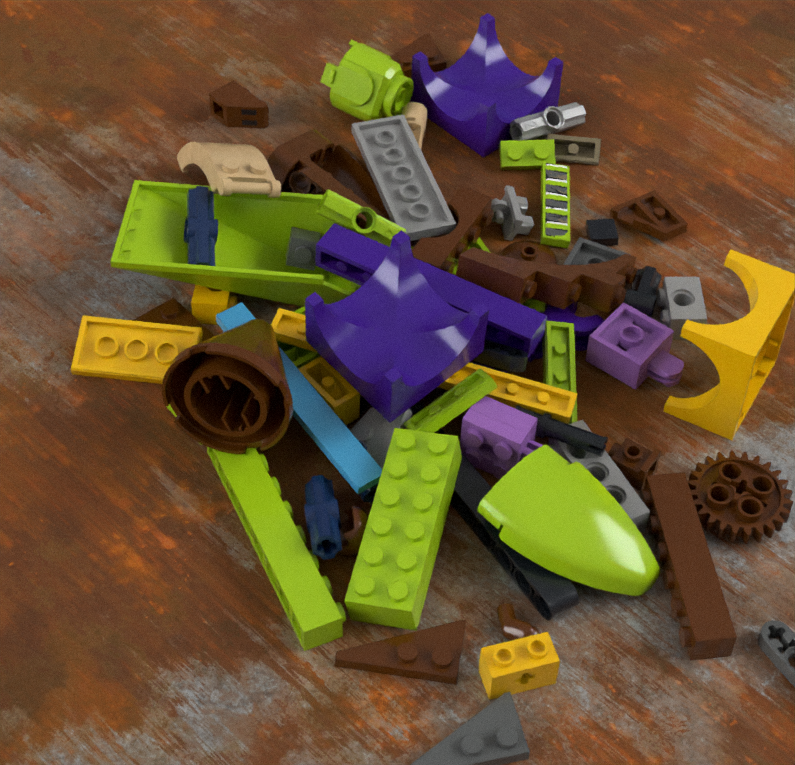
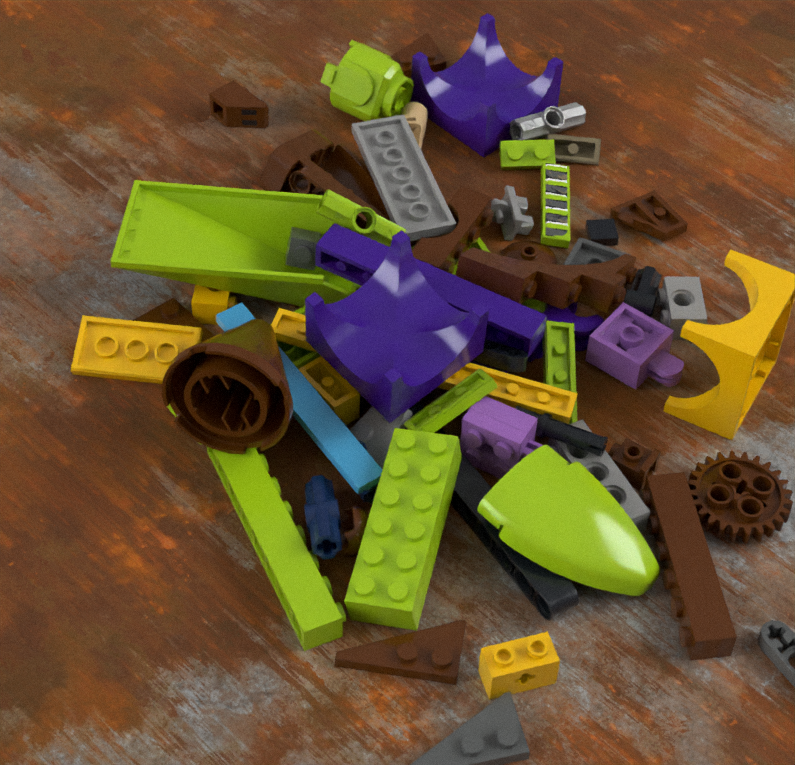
(200, 227): dark blue piece -> none
(231, 168): tan windscreen -> none
(512, 627): reddish brown arm -> none

